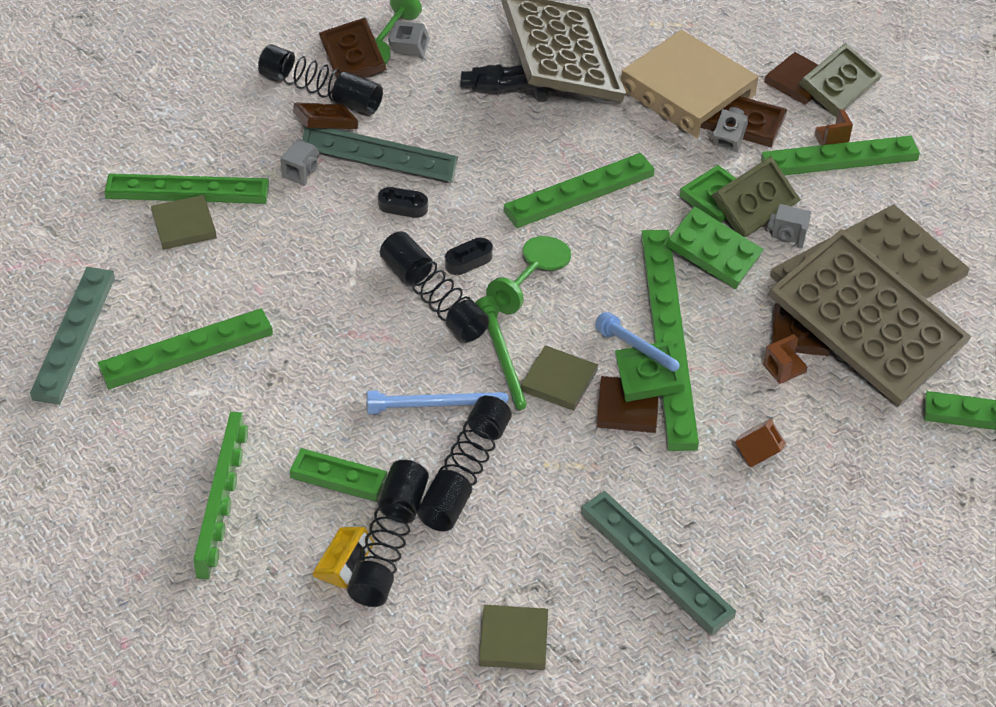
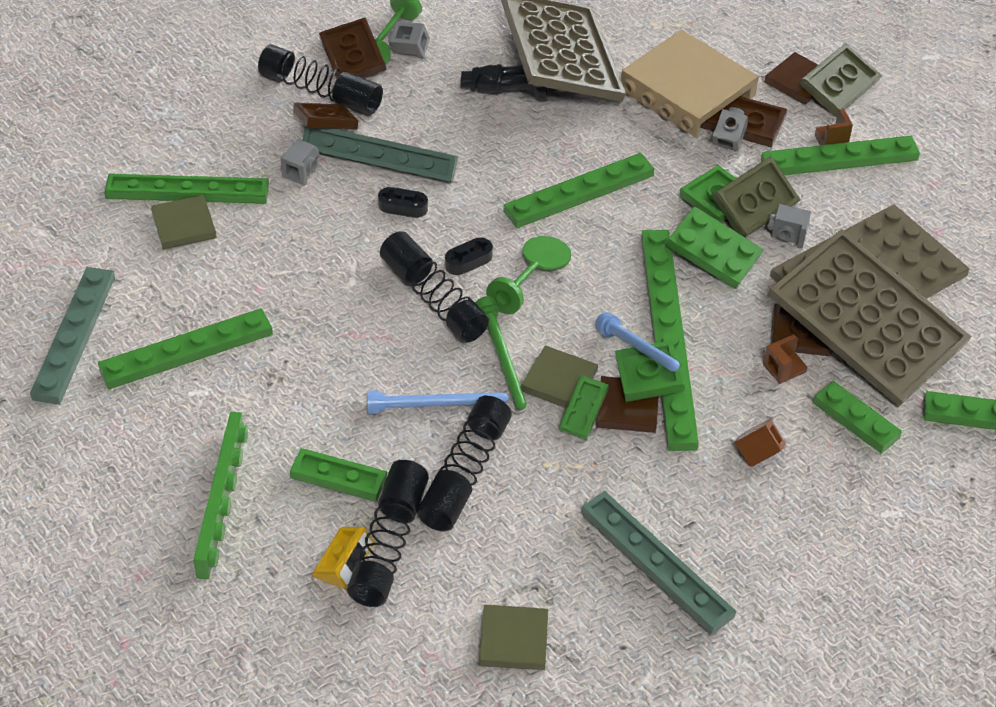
(583, 407): none -> bright green plate
(857, 417): none -> bright green plate

